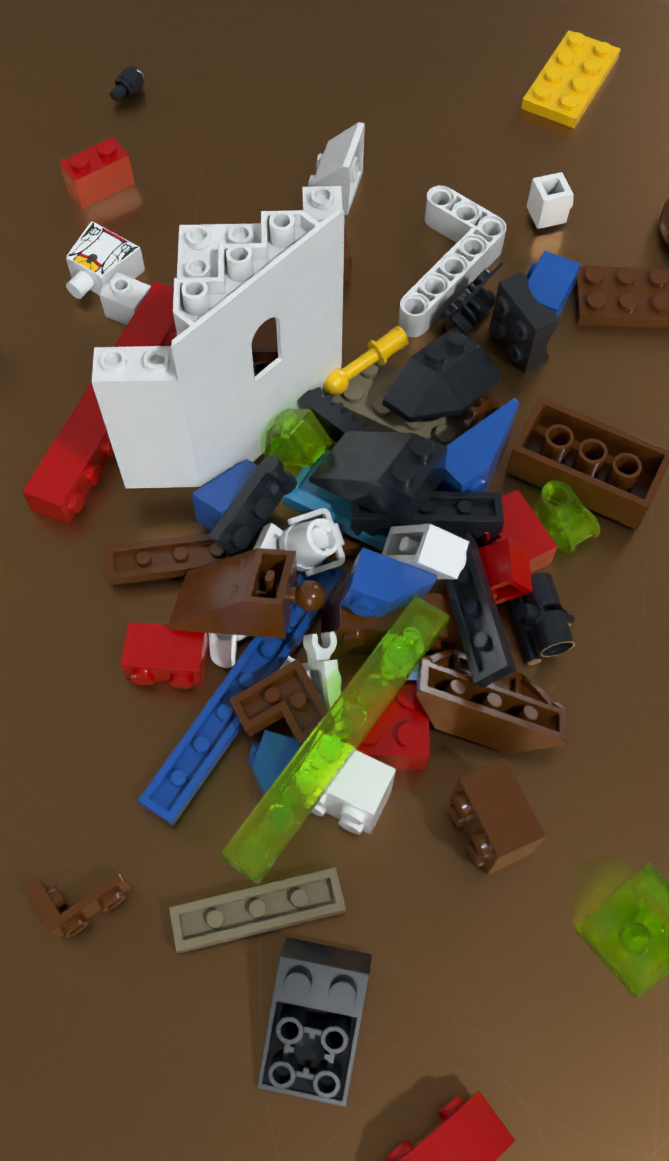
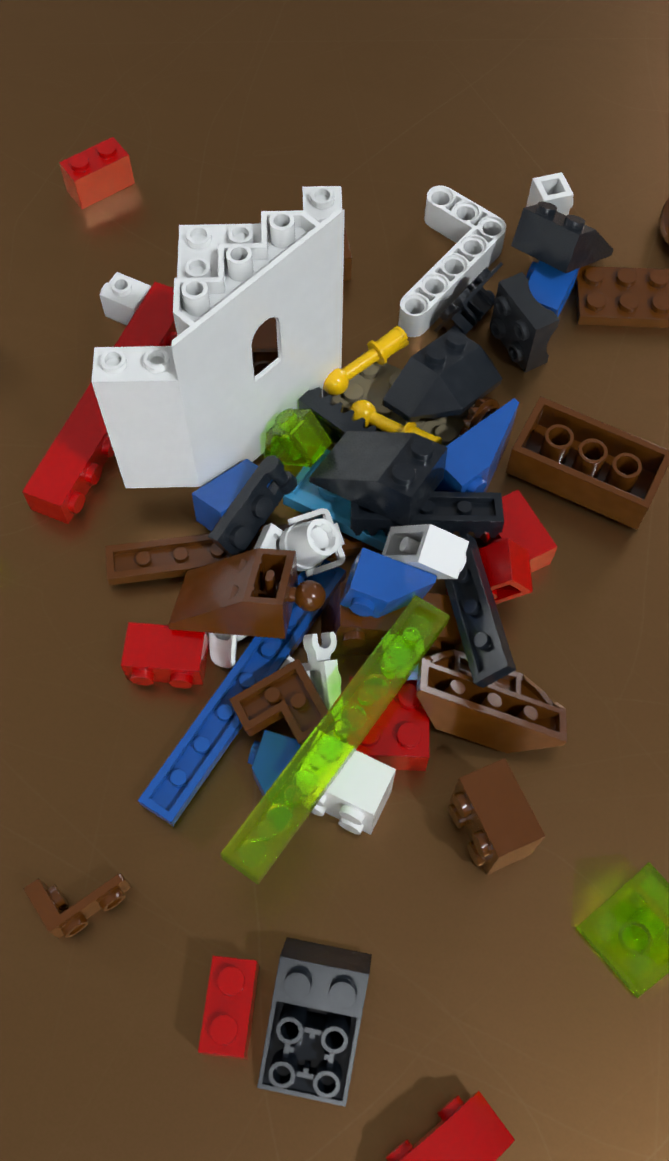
(97, 259): torso -> none
(127, 83): black cylinder -> none
(229, 1008): none -> red brick
(256, 910): dark tan plate -> none
(342, 164): white slope -> none
(367, 410): none -> yellow pin
(541, 621): black pin -> none
(558, 238): none -> black slope
(568, 522): clear neon green piece -> none
(570, 79): yellow plate -> none

